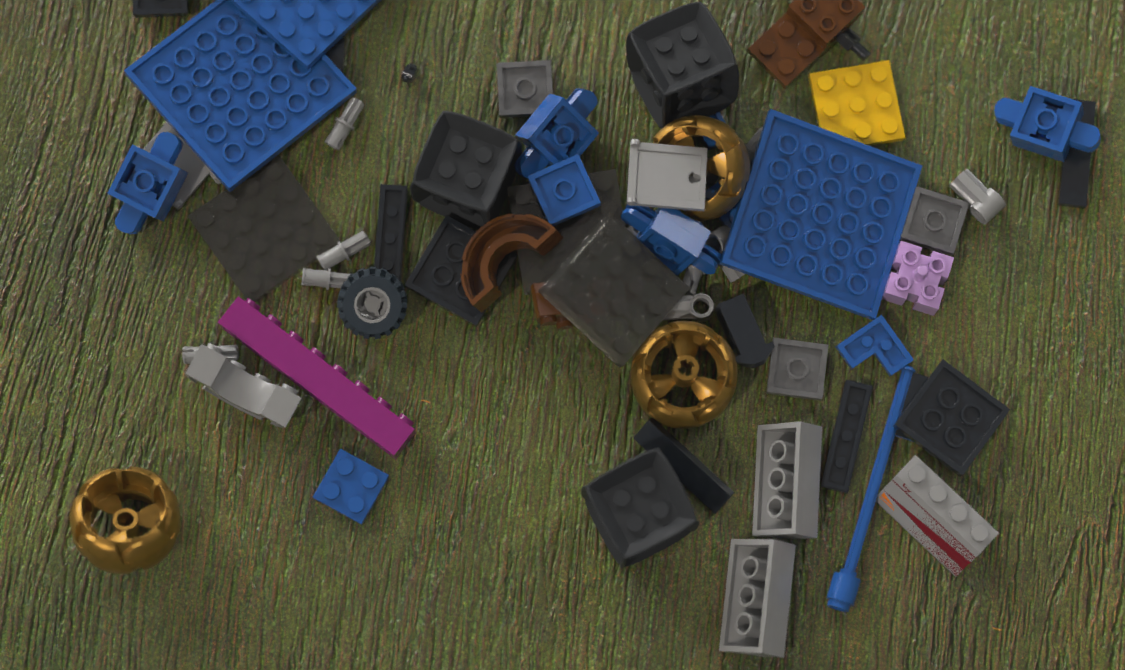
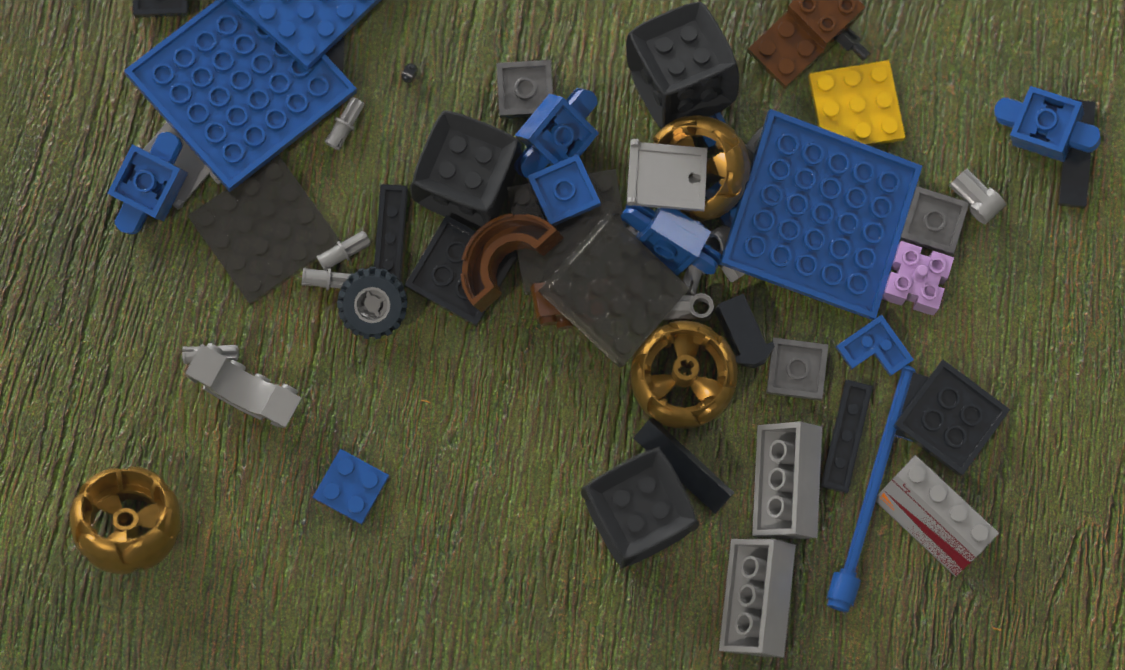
(317, 377): magenta brick -> none

